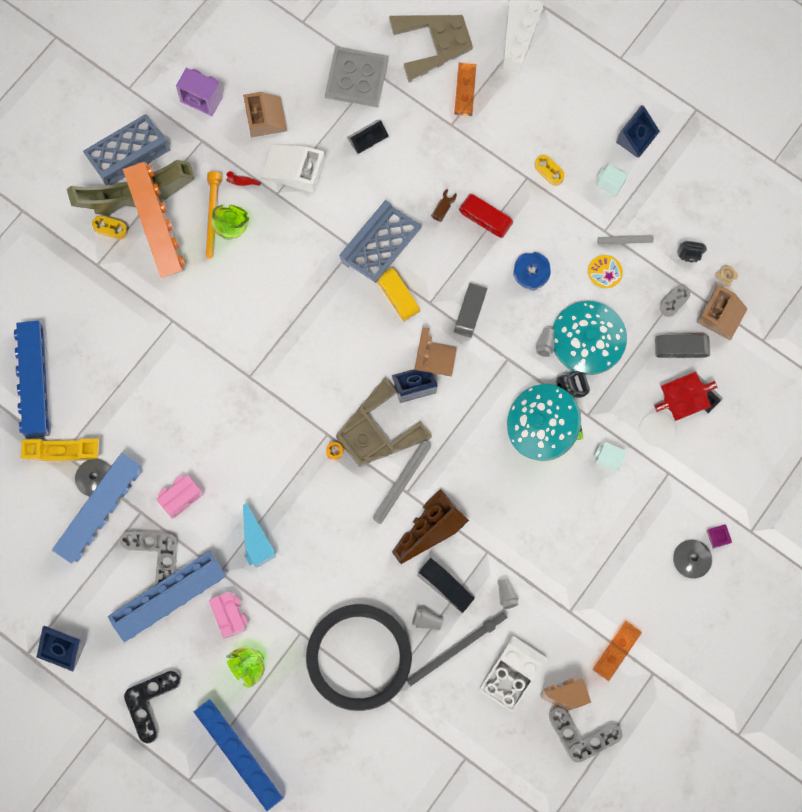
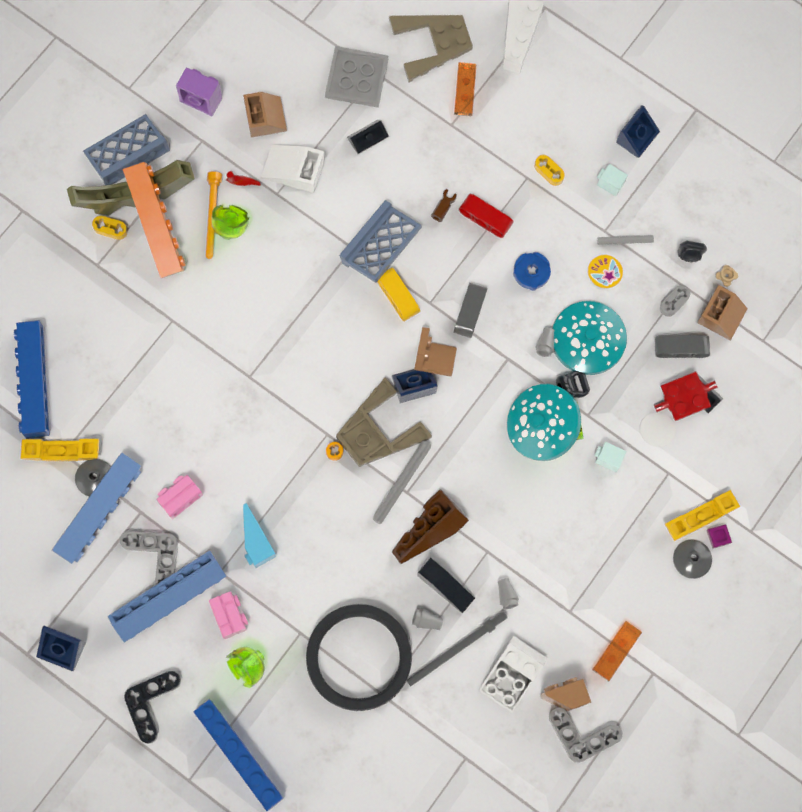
(702, 515): none -> yellow slope

